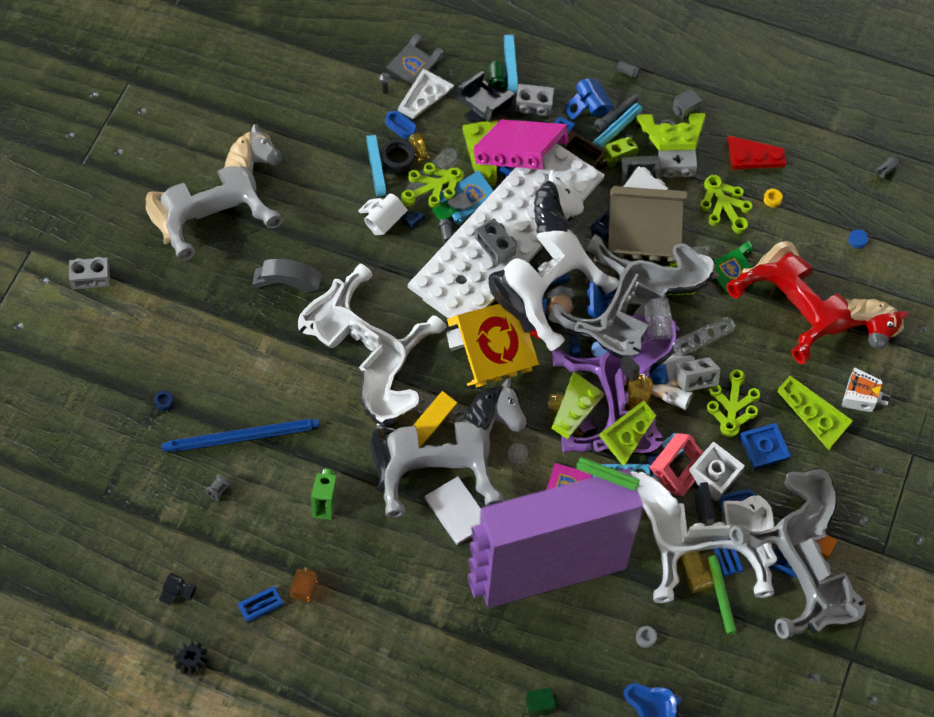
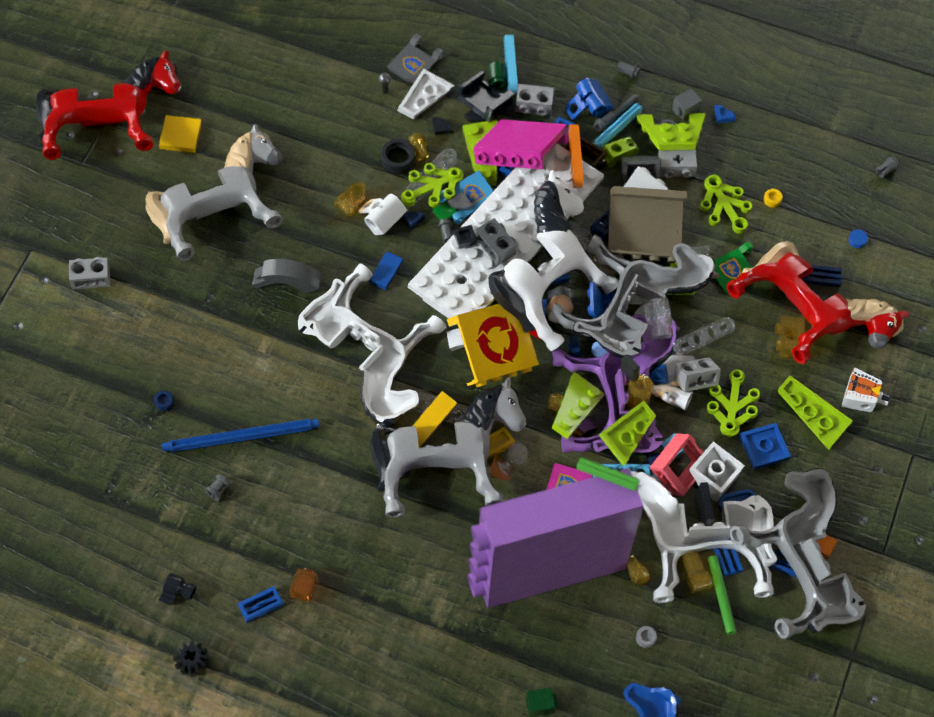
(128, 104): none -> red animal
(180, 134): none -> yellow tile
(324, 489): bright green torso -> none
(349, 201): none -> clear yellow piece
(376, 166): medium azure beam -> none
(386, 270): none -> blue tile
(400, 124): blue tile -> none
(441, 126): none -> black tile
(455, 509): white tile -> none
(465, 236): none -> black tile
(500, 441): none -> yellow tile
(501, 469): none -> reddish brown slope
(575, 156): none -> orange beam
(638, 572): none -> clear yellow cone
(723, 115): none -> blue tile
(751, 154): red wing -> none
(789, 327): none -> clear yellow brick
(825, 272): none -> dark blue tile

